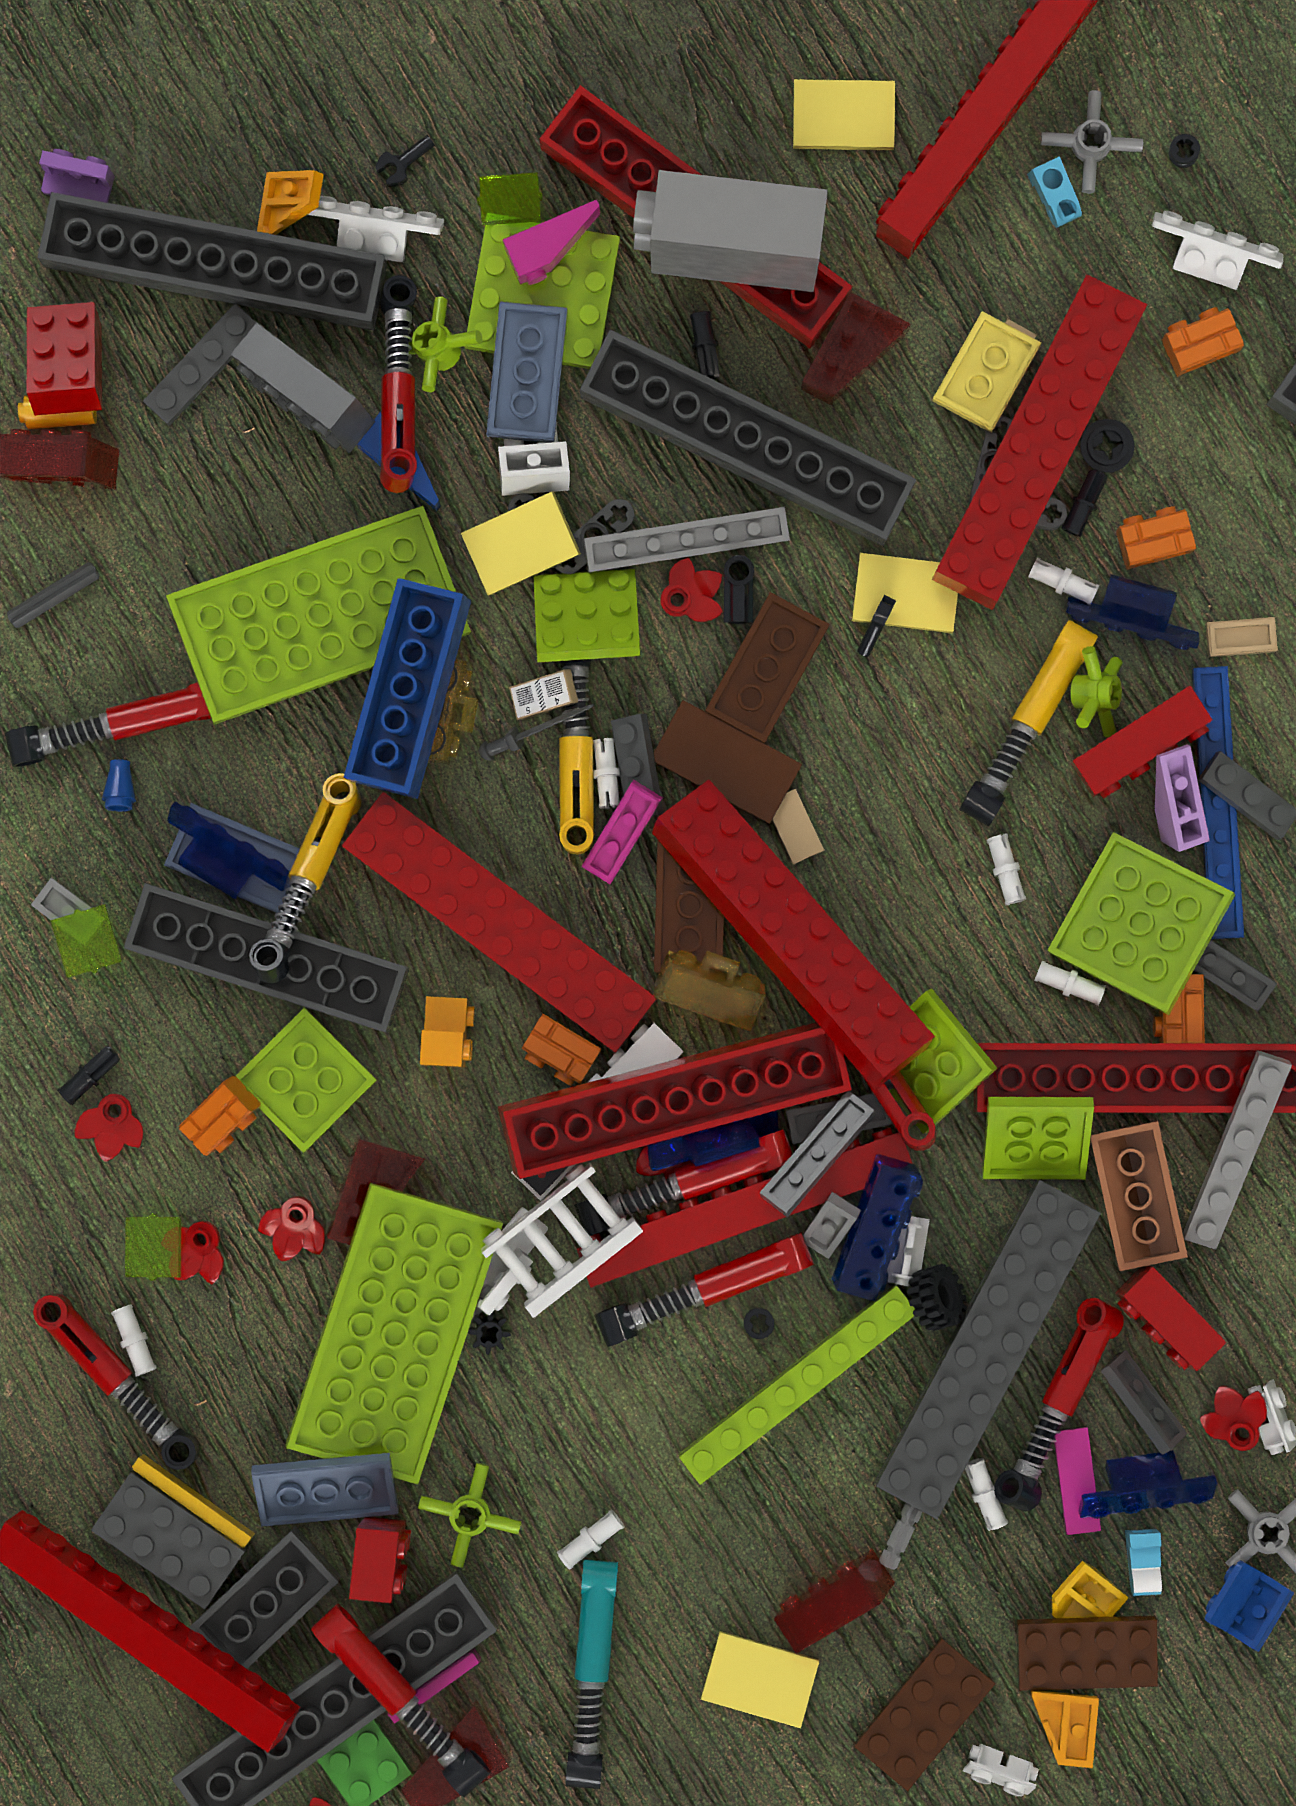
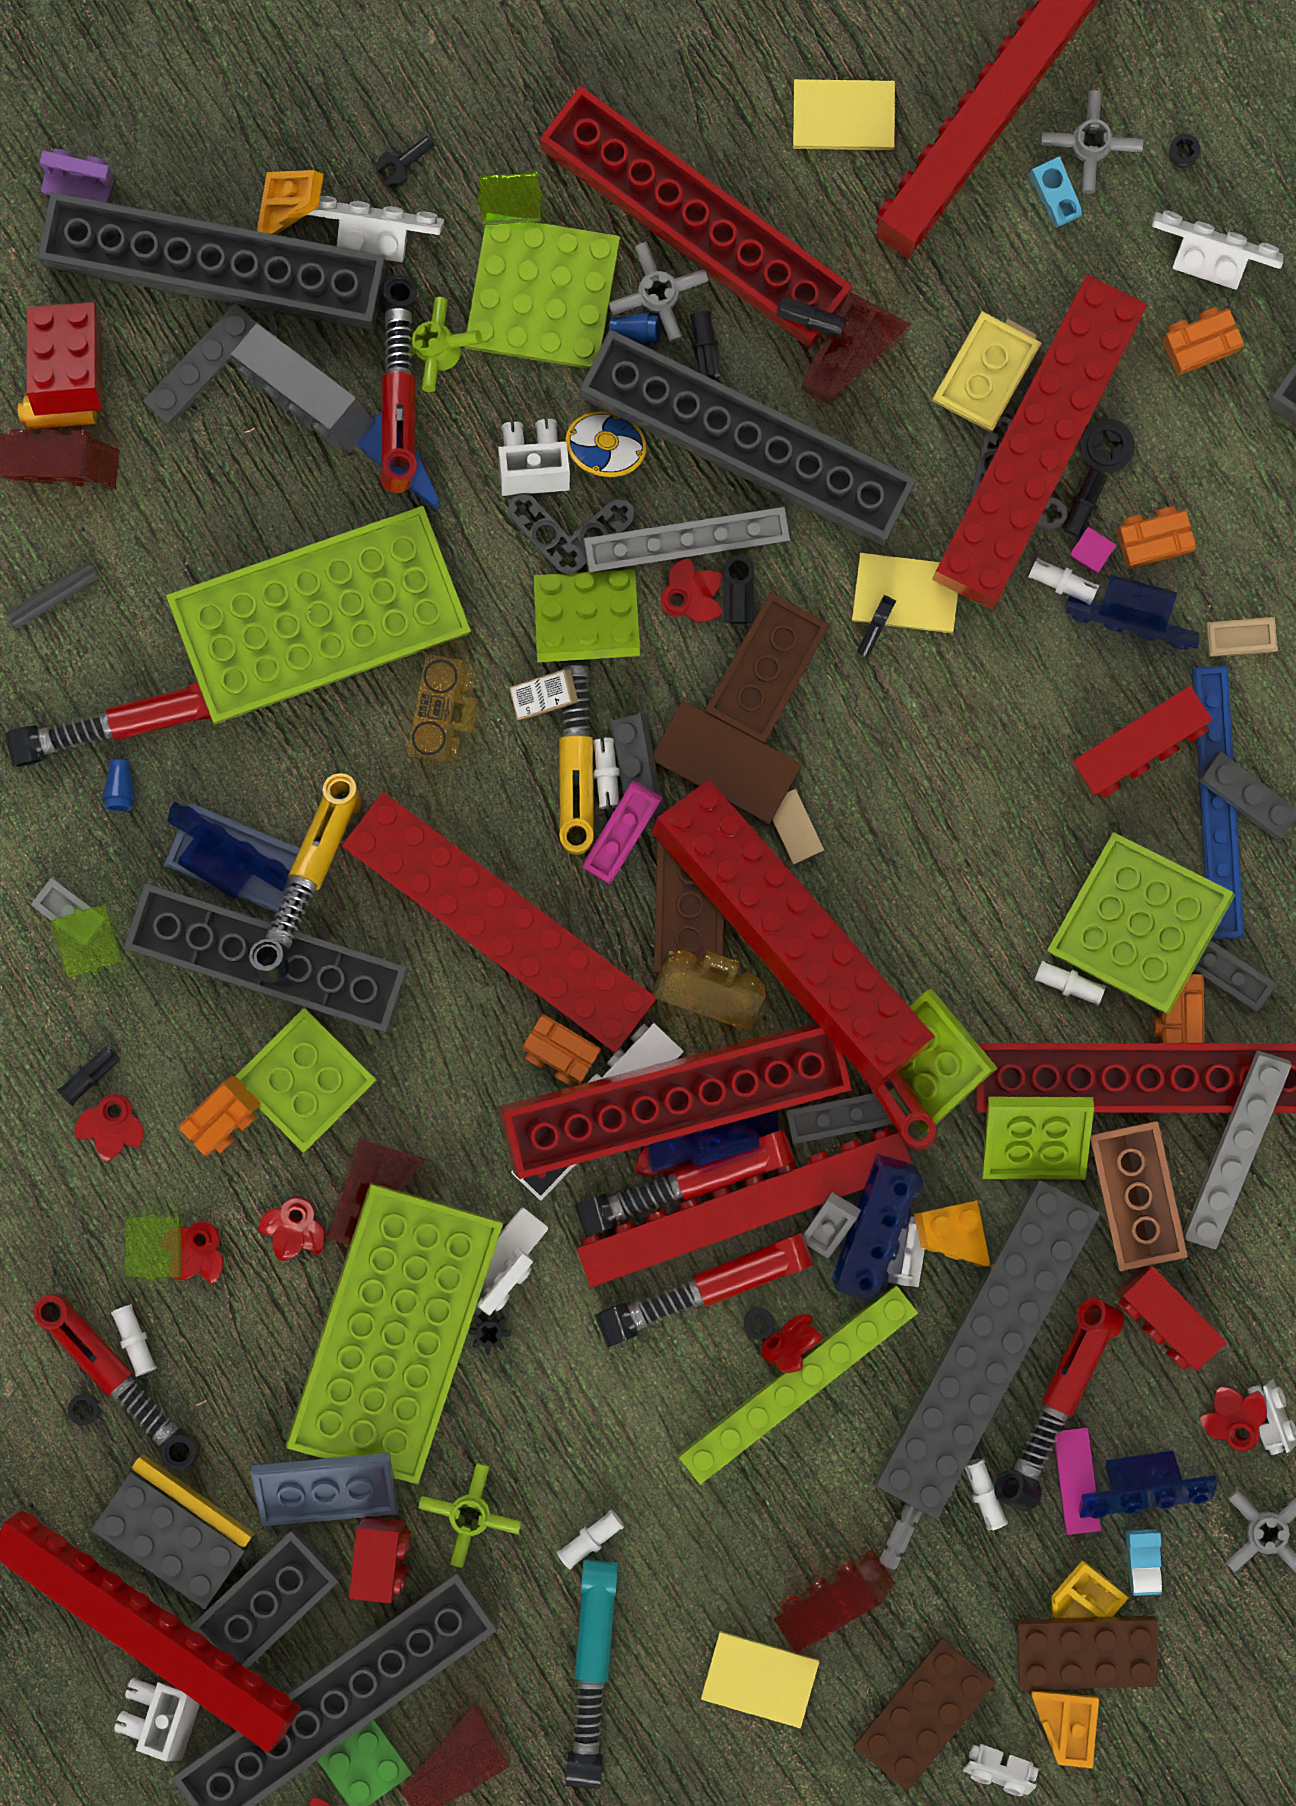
(77, 1418): none -> black bush
(167, 1723): none -> white brick
(343, 1637): piece -> none
(407, 688): blue brick -> none
(445, 1032): light orange brick -> none
(445, 1677): dark pink tile -> none
(515, 740): dark grey sword -> none
(520, 543): light yellow tile -> none
(526, 372): sand blue tile -> none
(544, 245): dark pink slope -> none
(566, 1273): white fence -> none
(605, 444): none -> shield
(641, 327): none -> blue cone
(650, 302): none -> light grey bar
(731, 230): light grey brick -> none
(788, 1345): none -> red plate
(810, 317): none -> black axle
(817, 1153): plate -> none
(937, 1297): black tyre -> none
(954, 1232): none -> light orange wing
(1006, 869): white pin -> none
(1029, 720): piece -> none
(1092, 550): none -> dark pink tile
(1097, 691): lime bar -> none
(1144, 1402): dark grey plate -> none
(1179, 800): lavender slope -> none
(1248, 1604): blue bracket -> none

